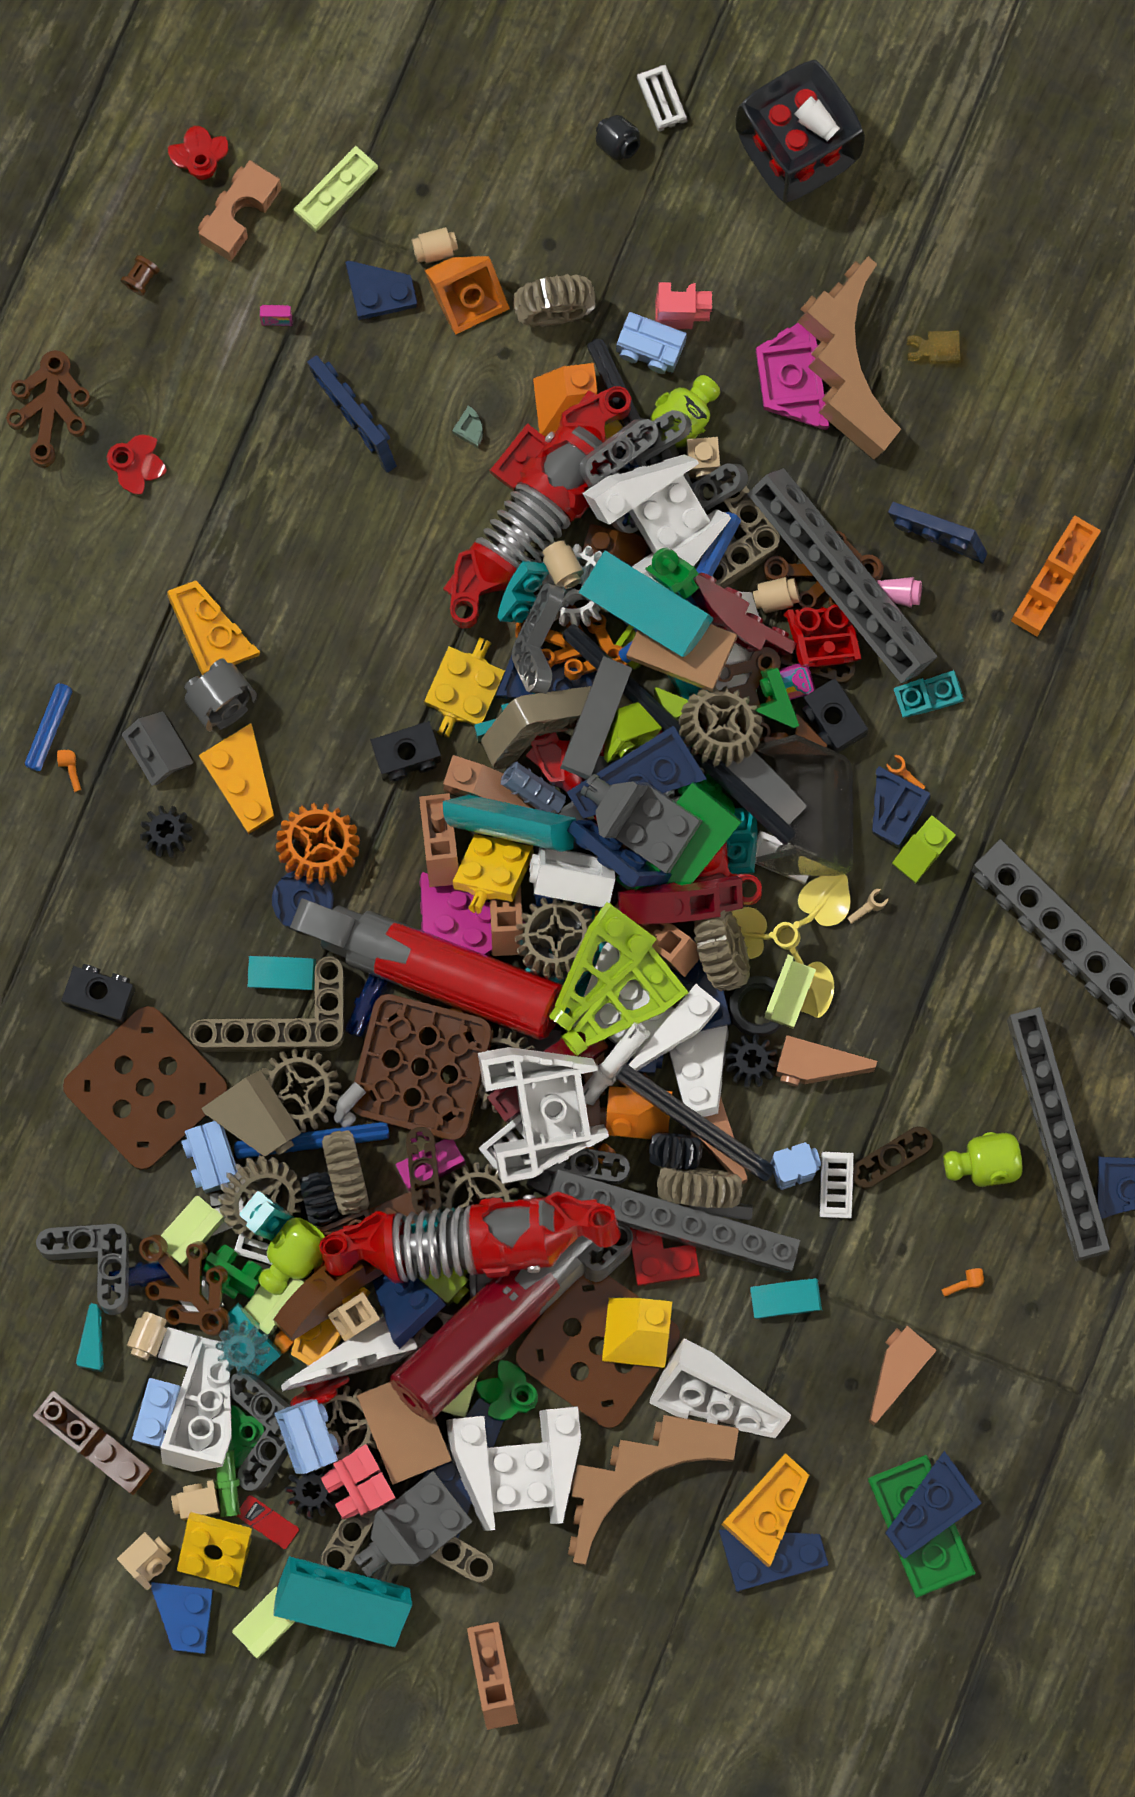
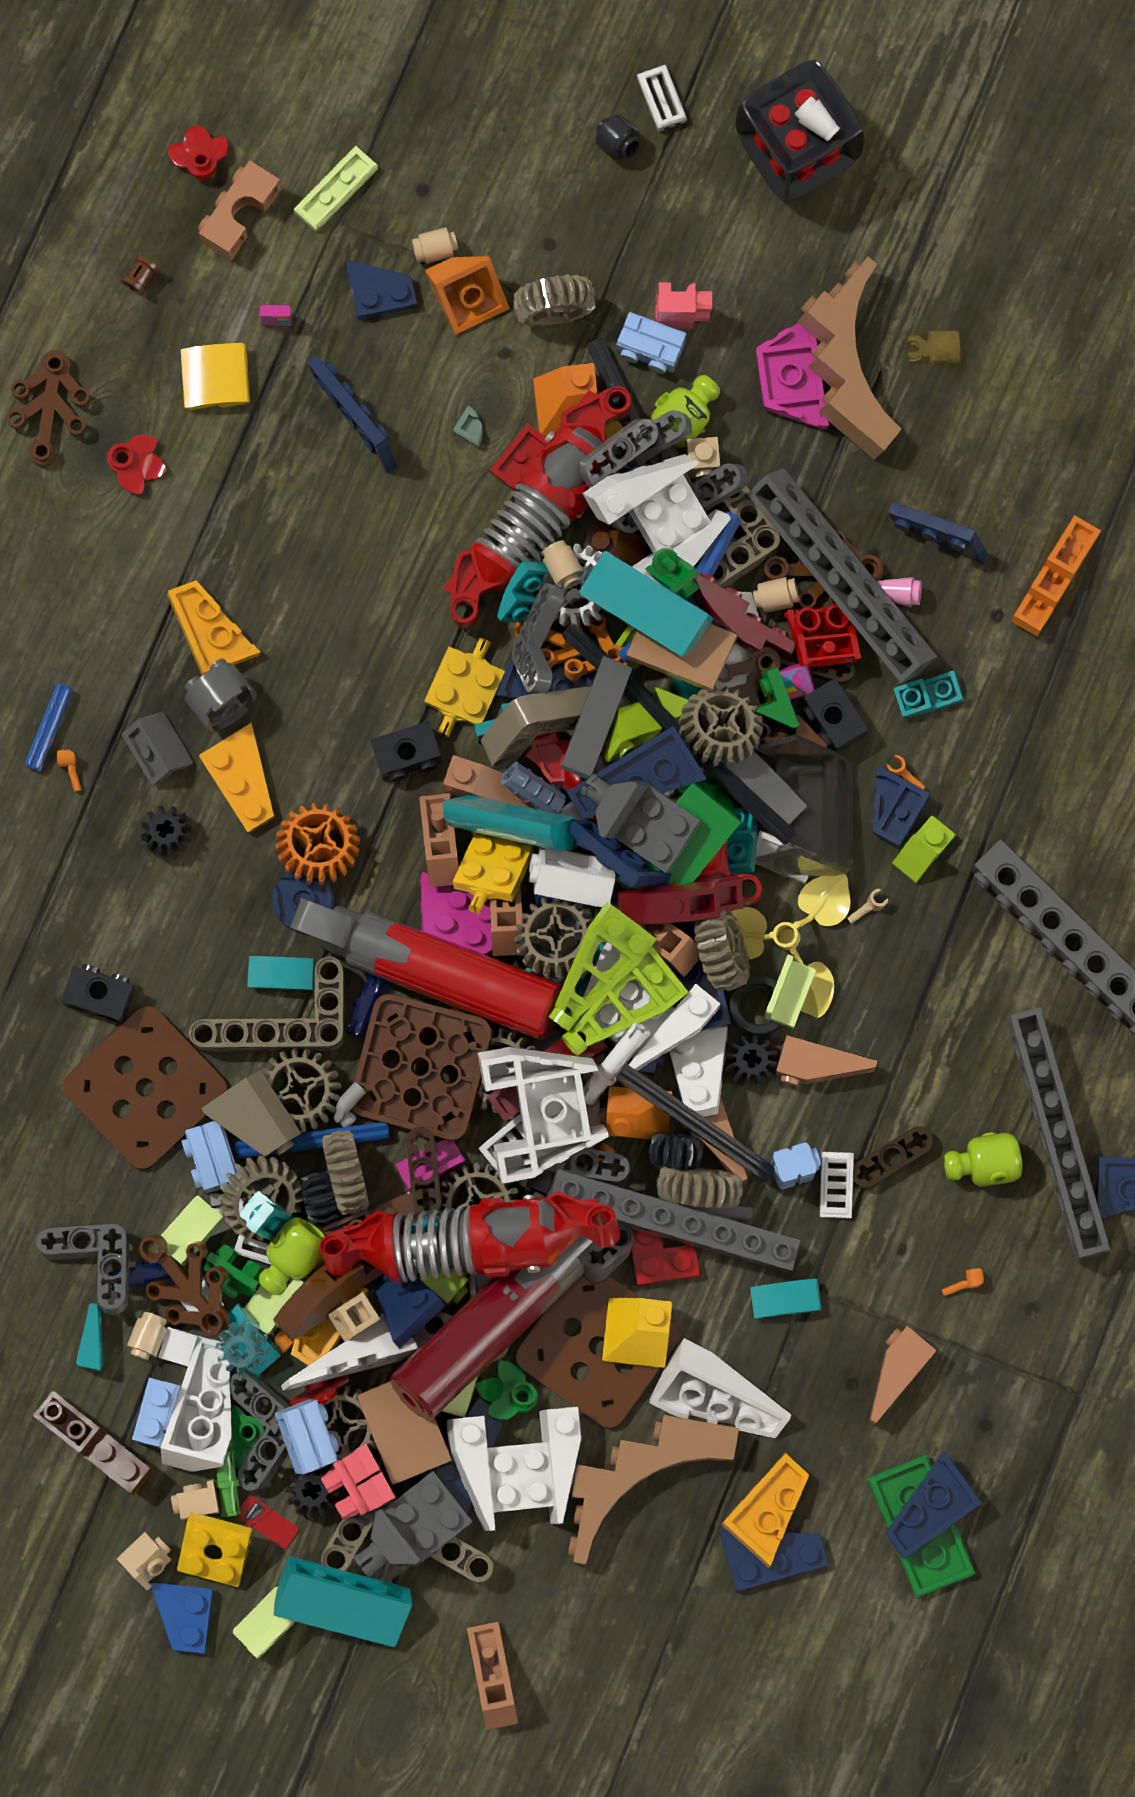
(215, 376): none -> yellow slope

